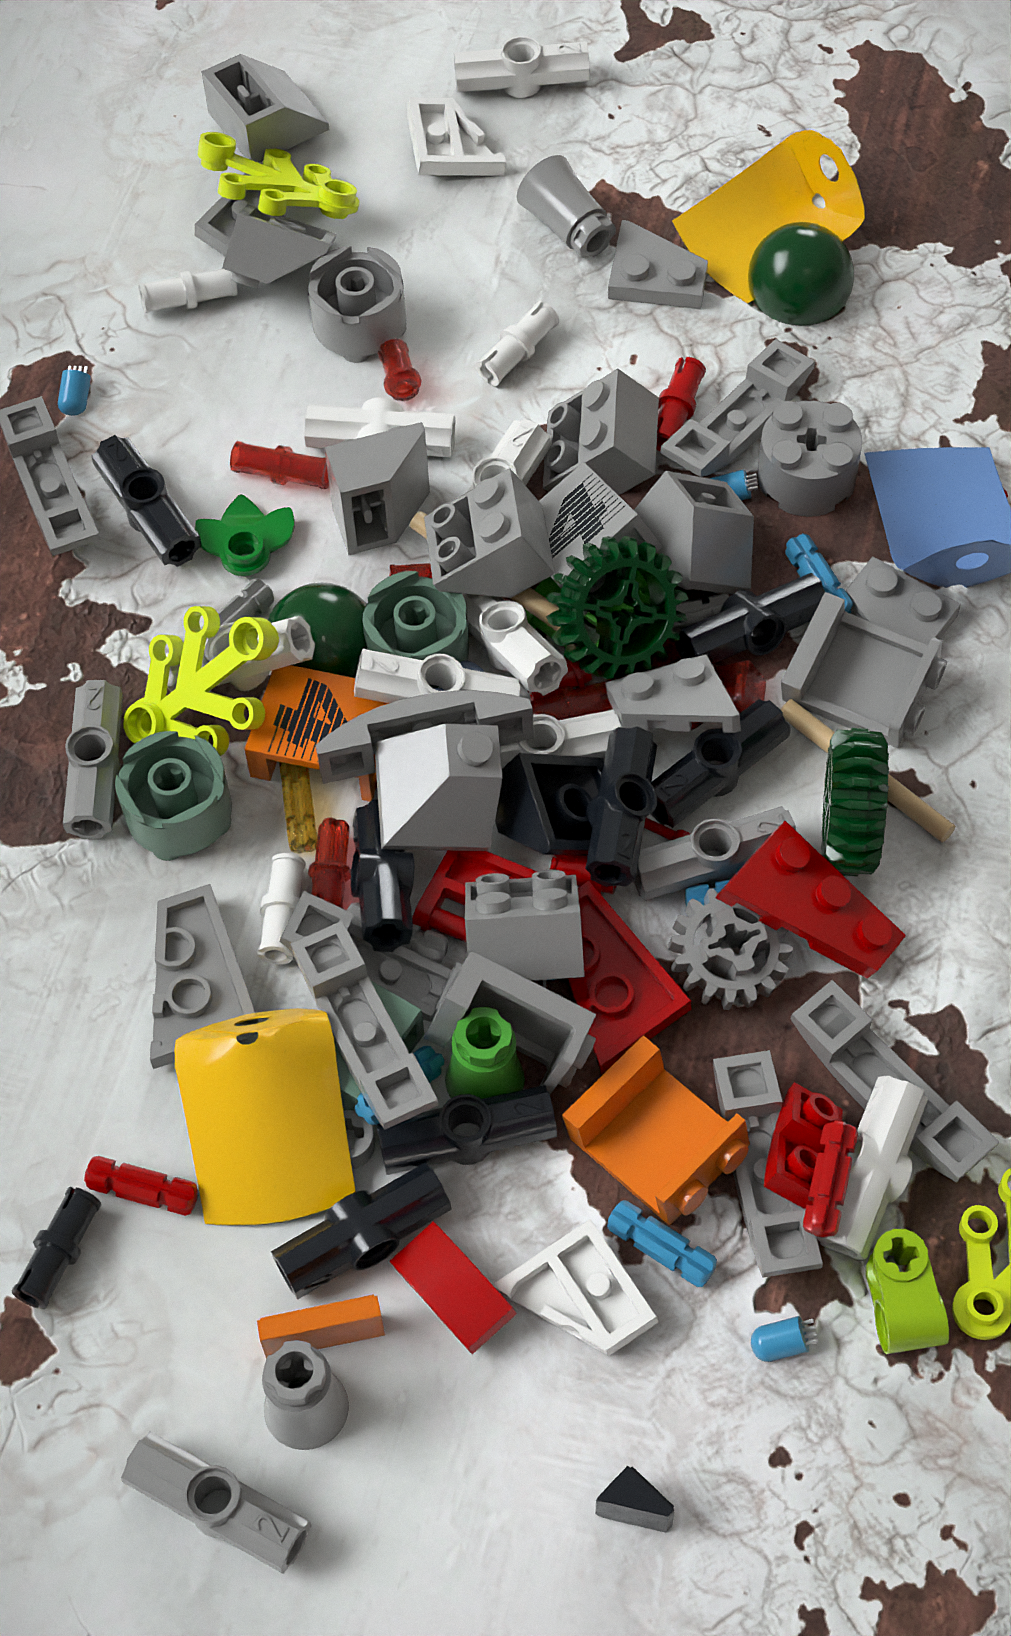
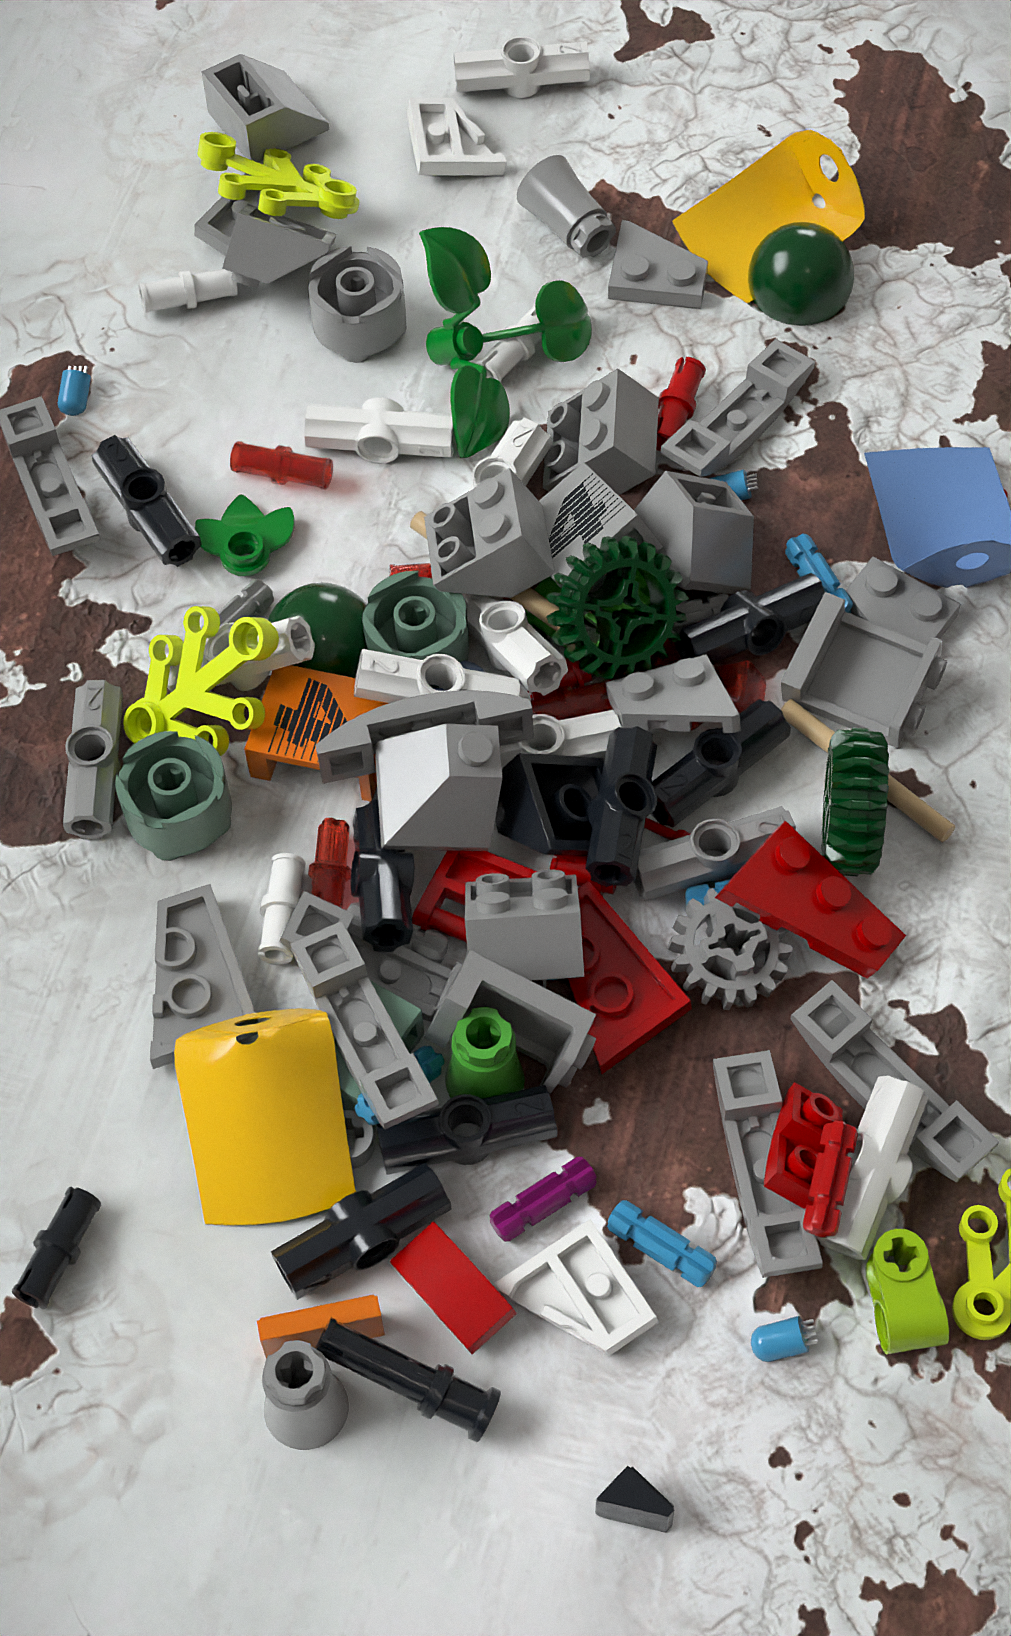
(141, 1185): red axle -> none
(248, 1522): light grey piece -> none
(298, 808): clear yellow axle -> none
(378, 485): light grey slope -> none
(401, 378): clear red pin -> none
(433, 1389): none -> black pin
(457, 274): none -> green plant
(543, 1198): none -> magenta axle
(655, 1133): orange panel -> none
(809, 456): light grey brick -> none

